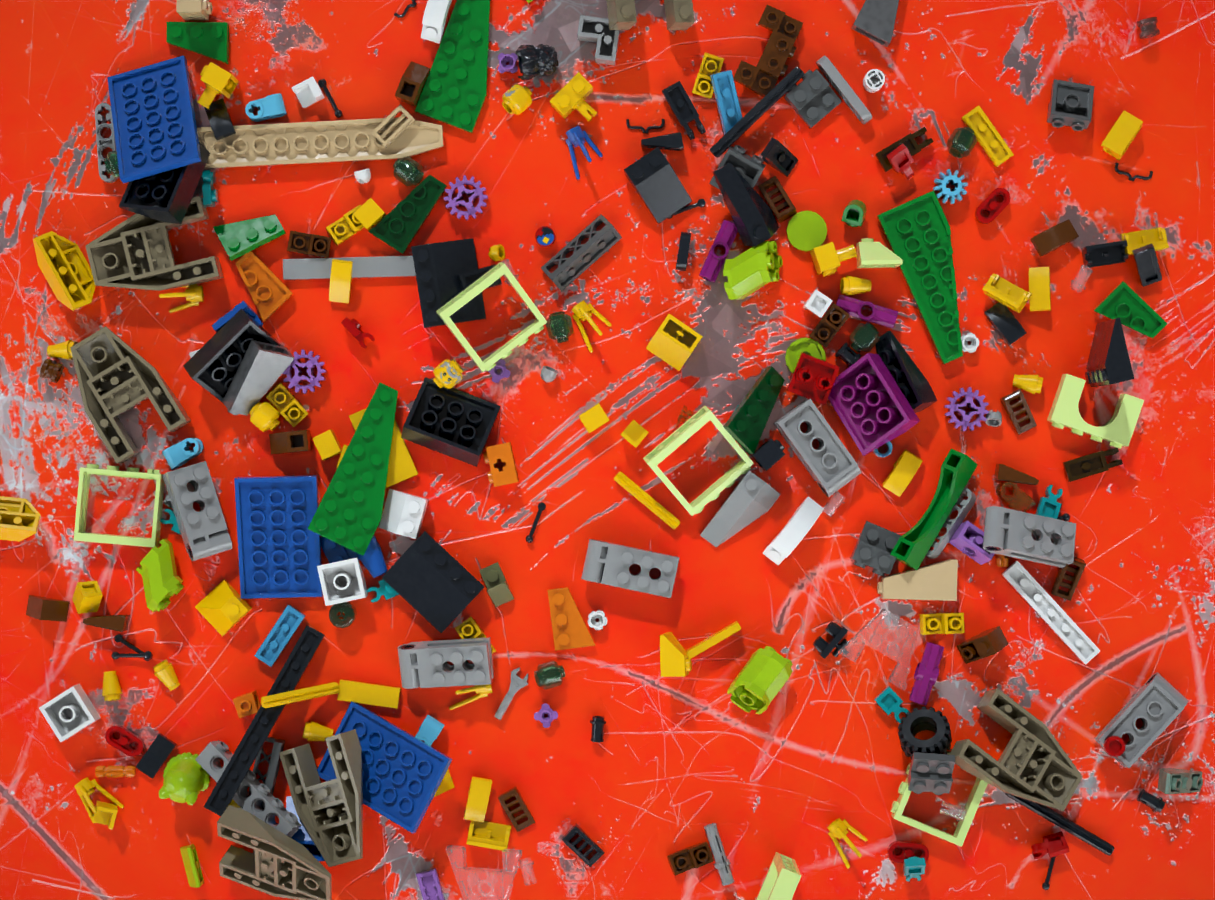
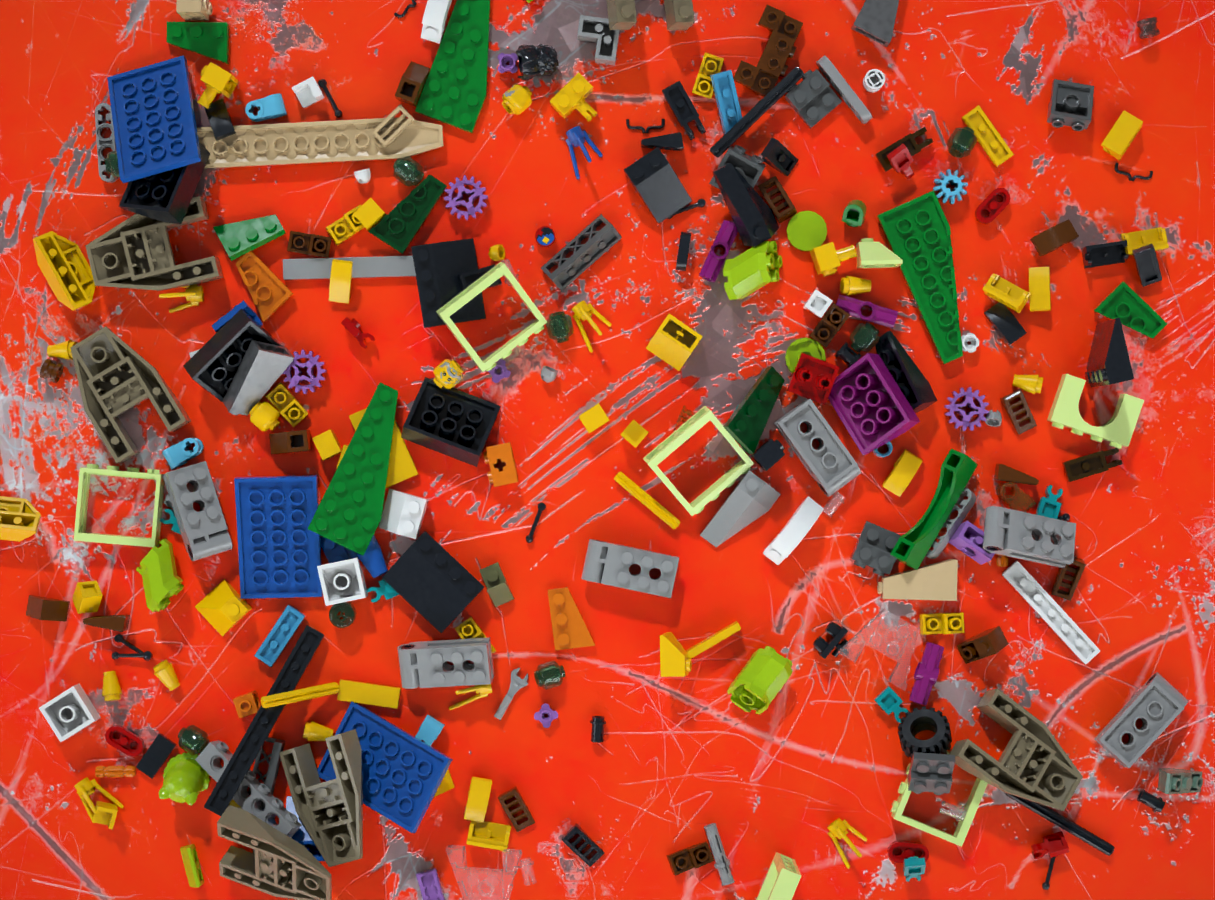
(193, 739): none -> head
(210, 194): teal plate -> none
(602, 620): white plate -> none
(1081, 278): clear pin -> none
(1114, 746): red tile -> none

